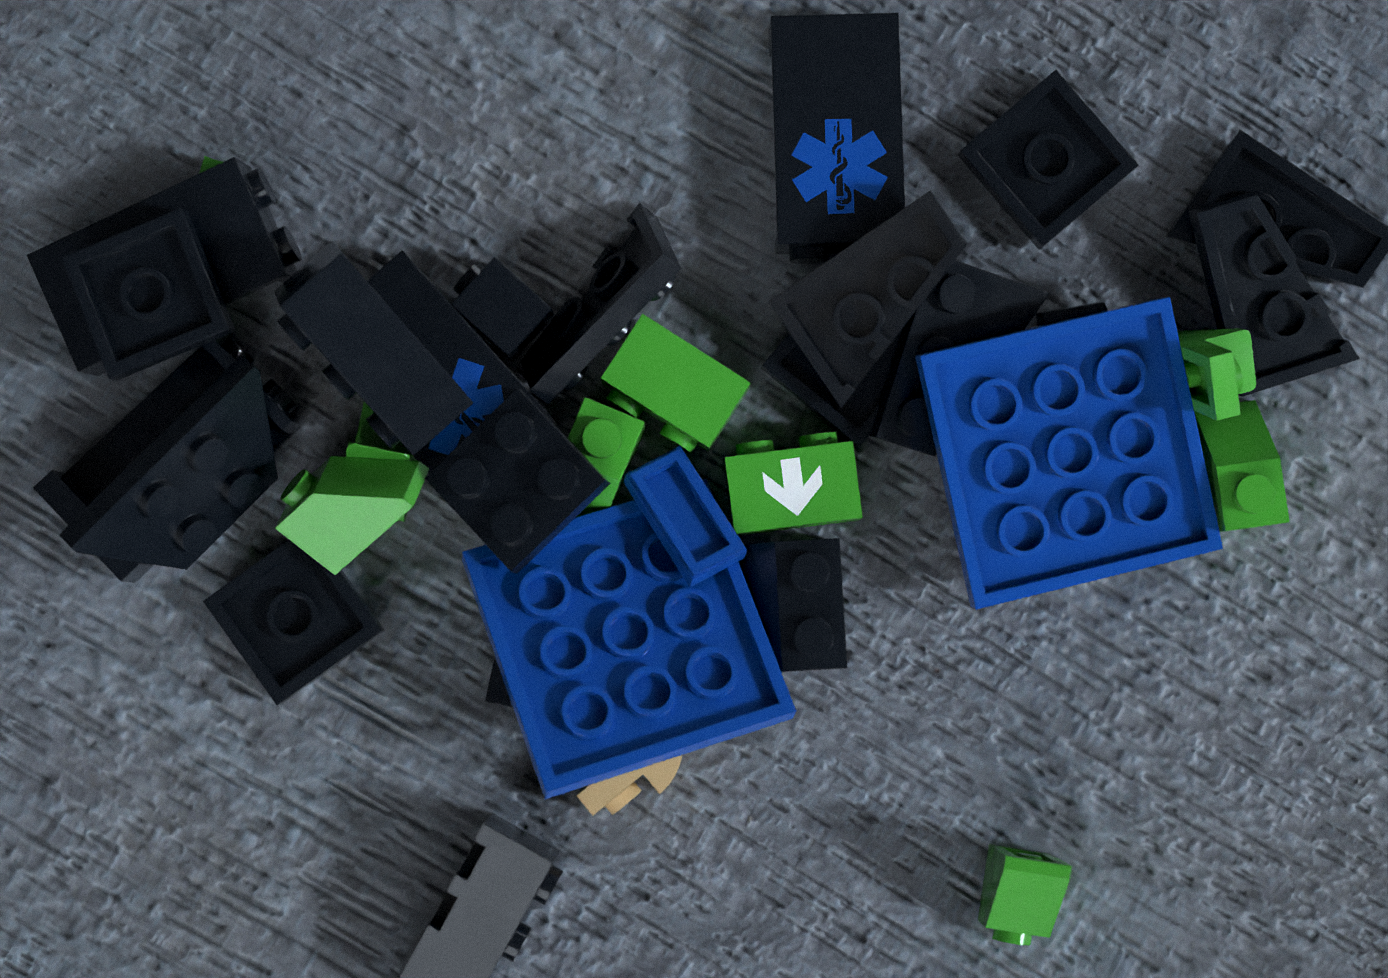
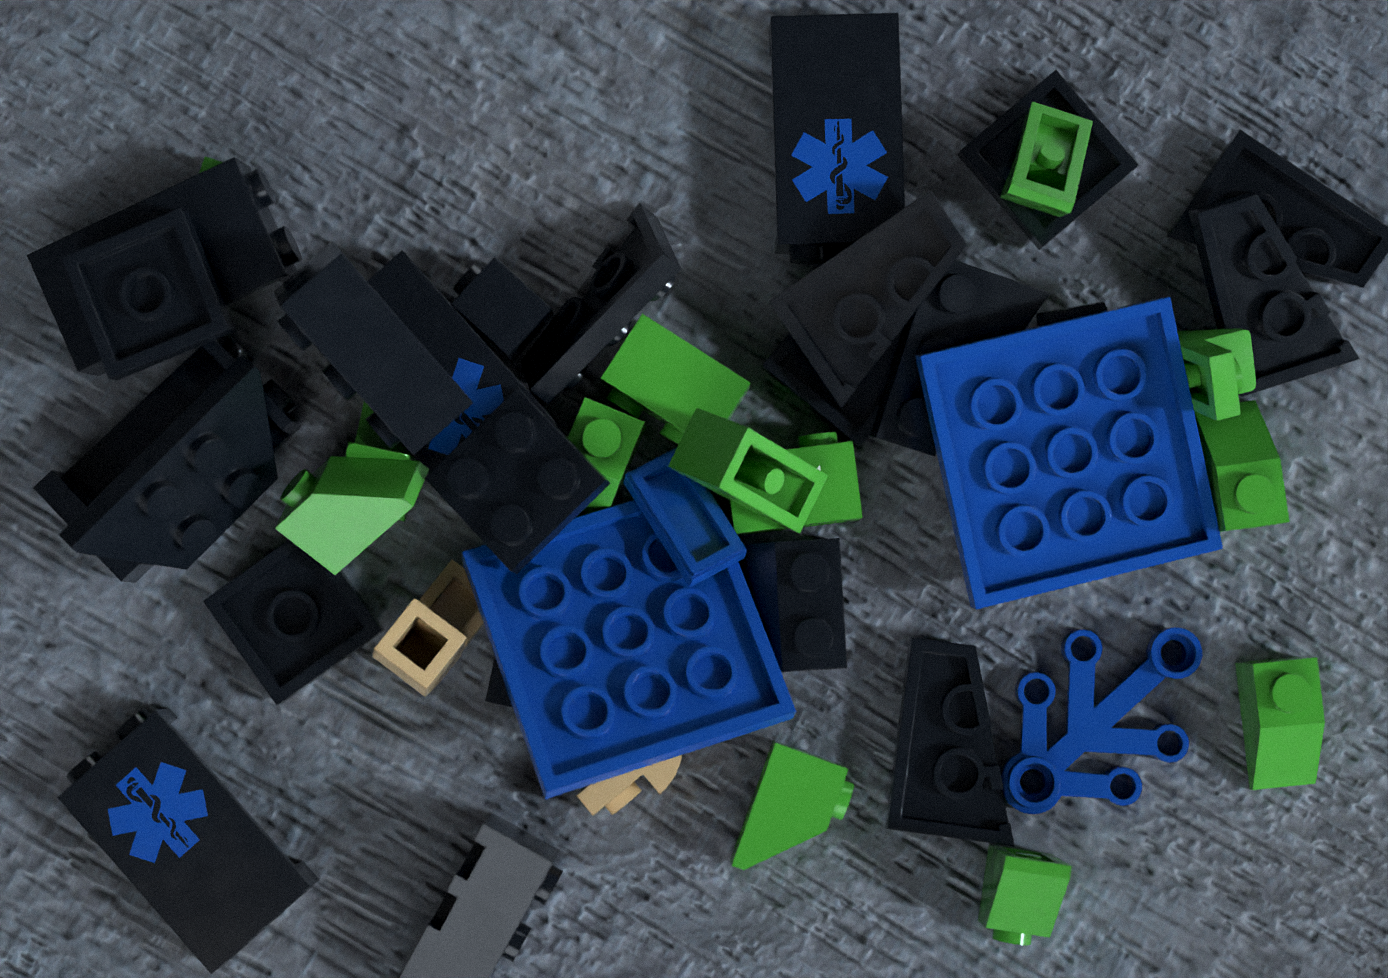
(183, 839): none -> black panel
(432, 631): none -> tan brick
(748, 469): none -> bright green slope
(790, 803): none -> bright green slope
(944, 750): none -> black wing
(1048, 160): none -> bright green slope
(1090, 725): none -> blue plant
(1281, 720): none -> bright green slope

